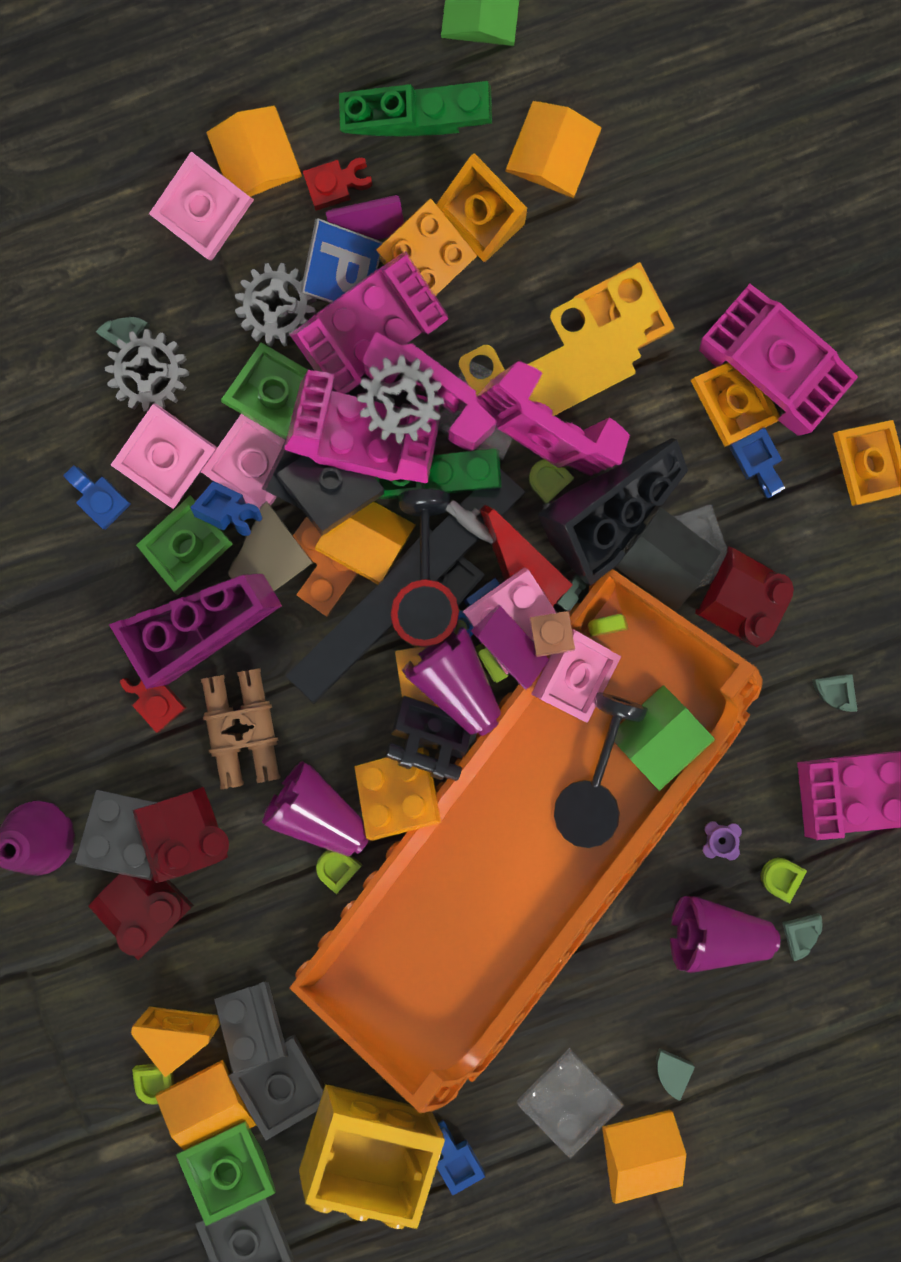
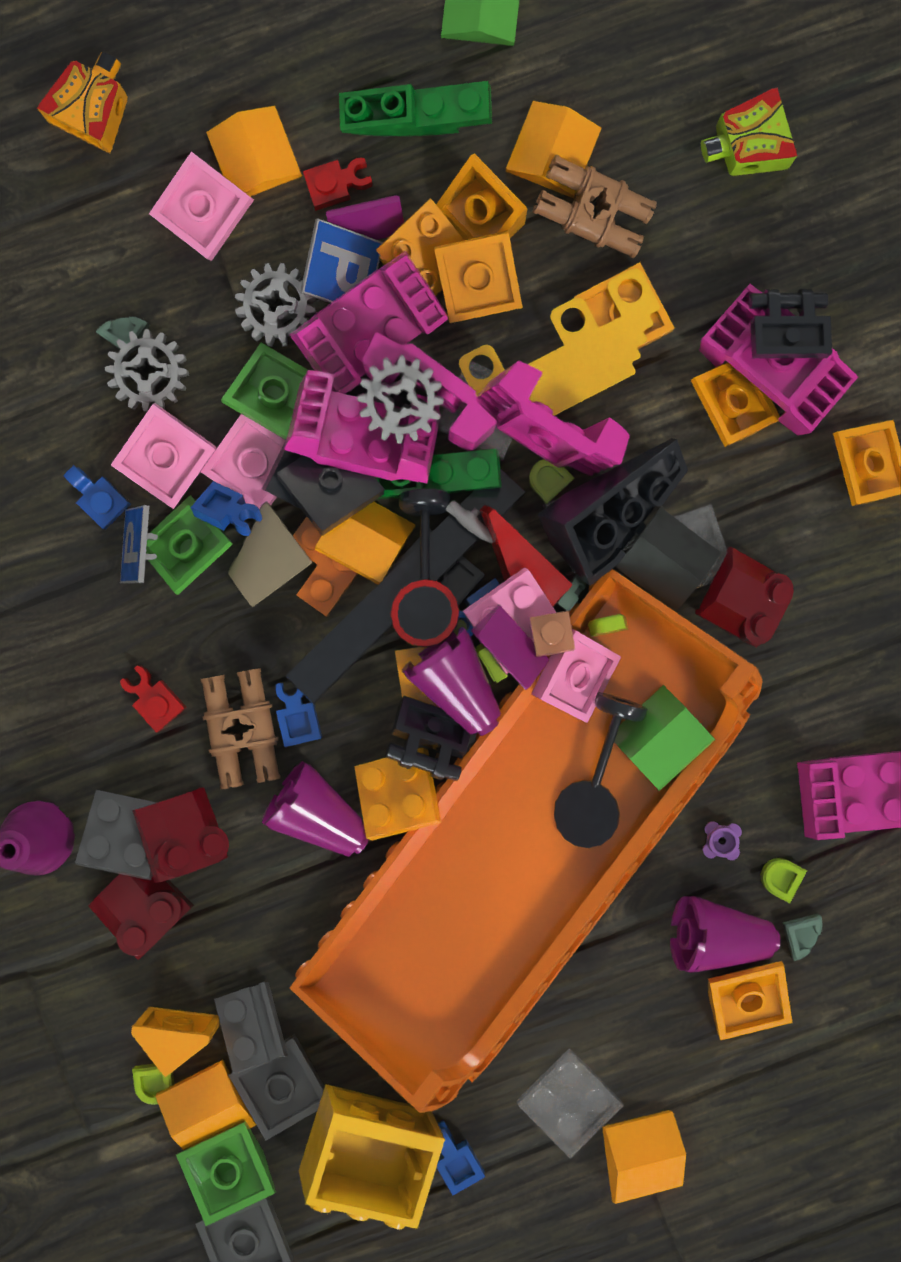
(87, 102): none -> torso
(135, 544): none -> piece
(188, 630): magenta wedge -> none
(298, 720): none -> blue plate
(336, 869): lime tile -> none
(478, 277): none -> light orange plate
(610, 198): none -> medium nougat pin
(673, 1072): sand green tile -> none
(750, 1000): none -> light orange slope
(753, 137): none -> torso
(757, 457): blue plate -> none
(790, 335): none -> black plate
(837, 692): sand green tile -> none

